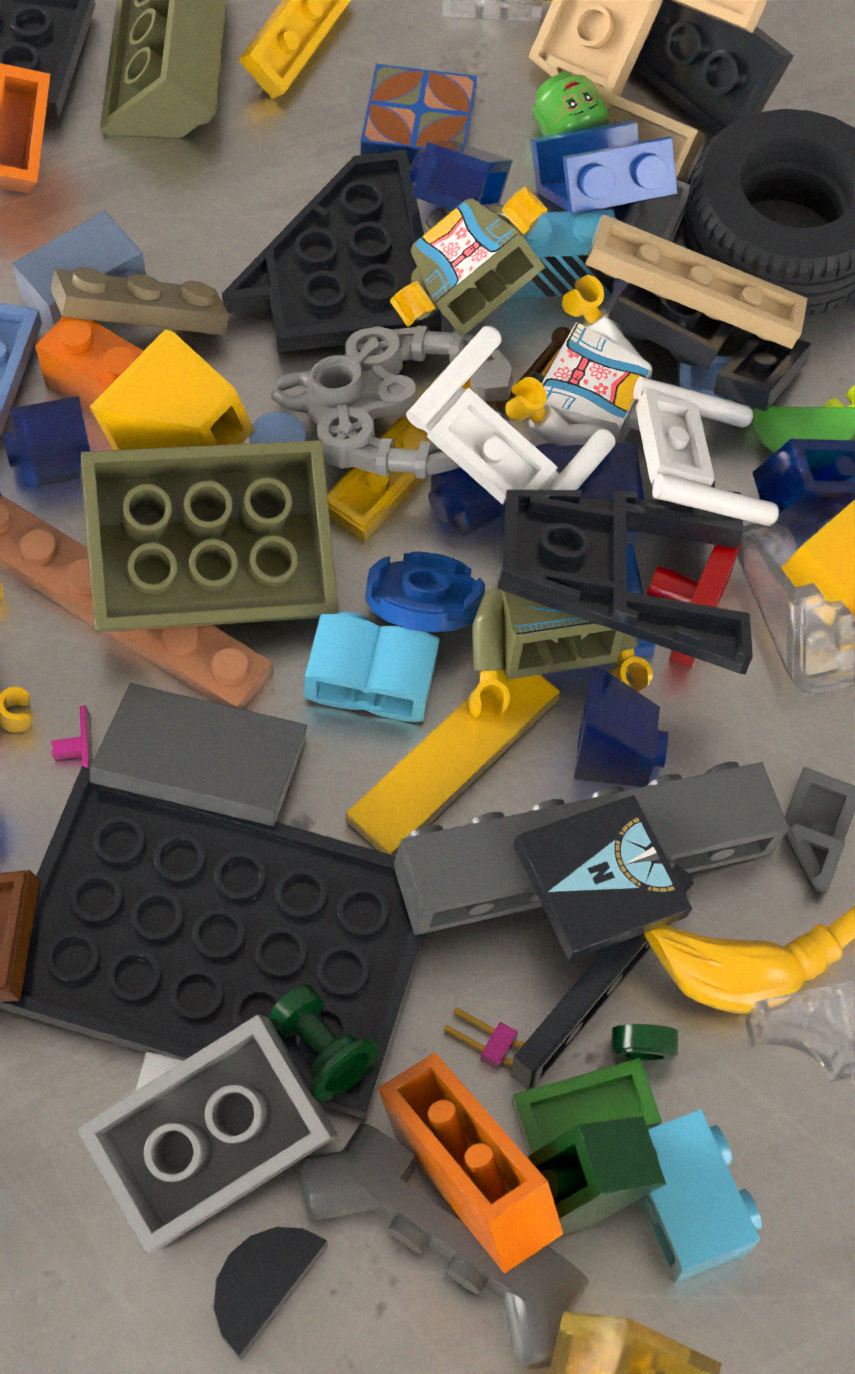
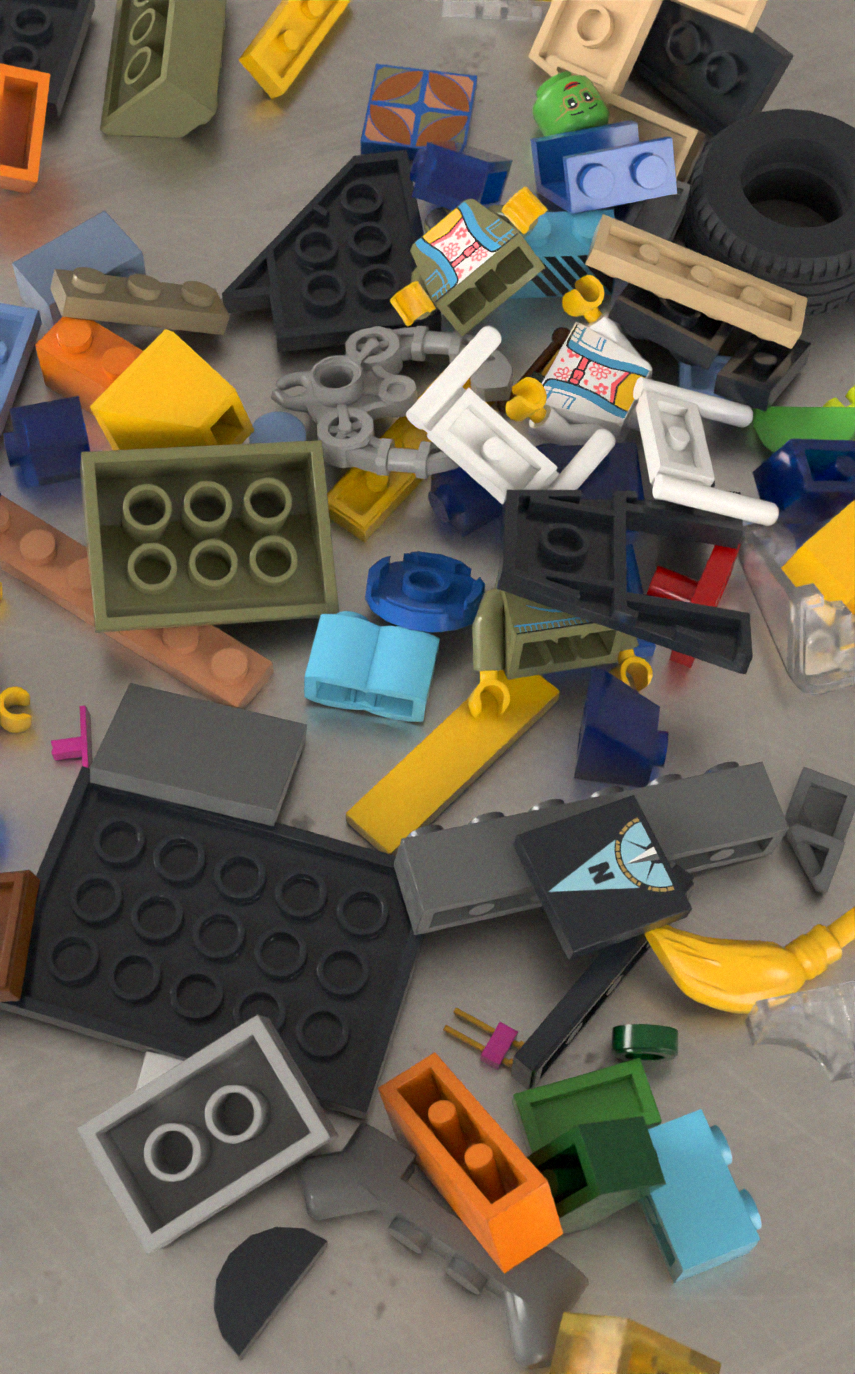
(338, 1061): dark green piece -> none

